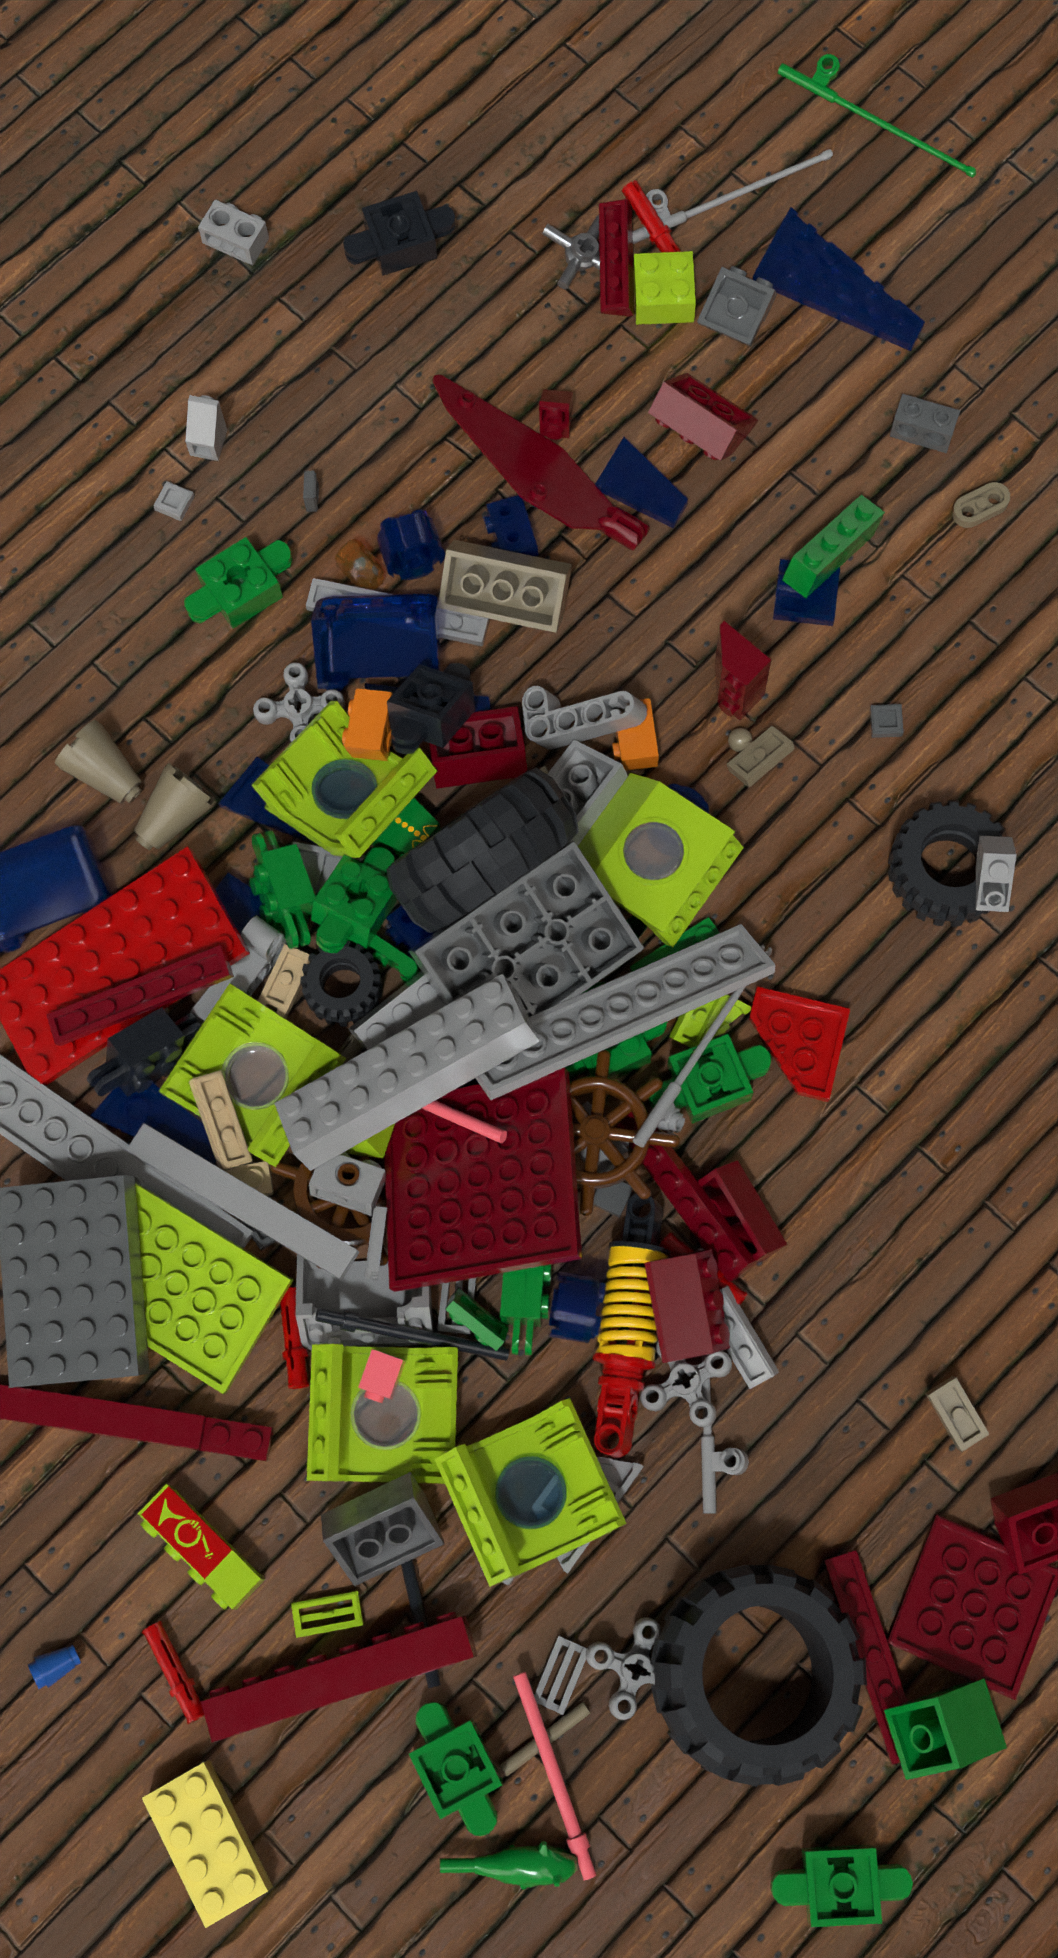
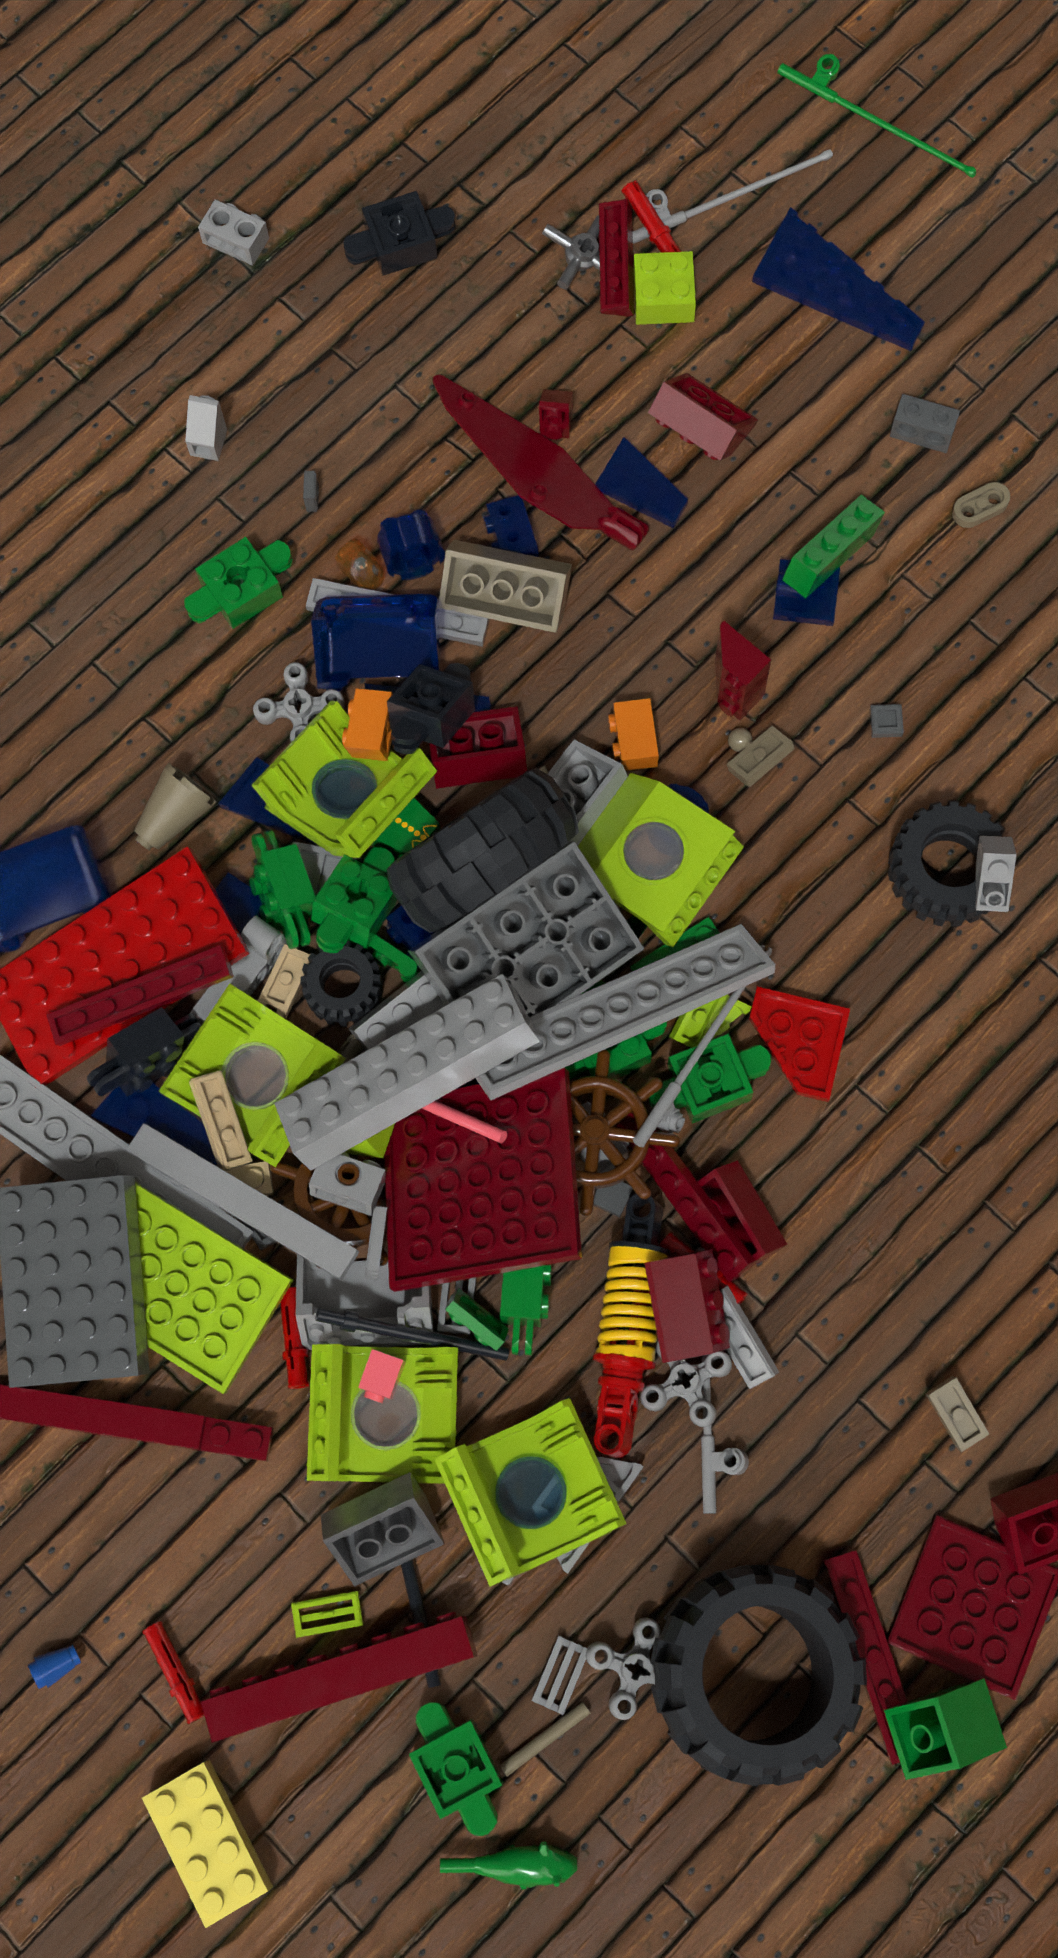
(100, 764): dark tan cone -> none
(174, 501): light grey tile -> none
(201, 1547): brick -> none
(575, 1307): clear blue brick -> none
(577, 1840): coral bar -> none
(619, 710): light grey beam -> none
(737, 305): dark grey plate -> none
(841, 1885): green brick -> none

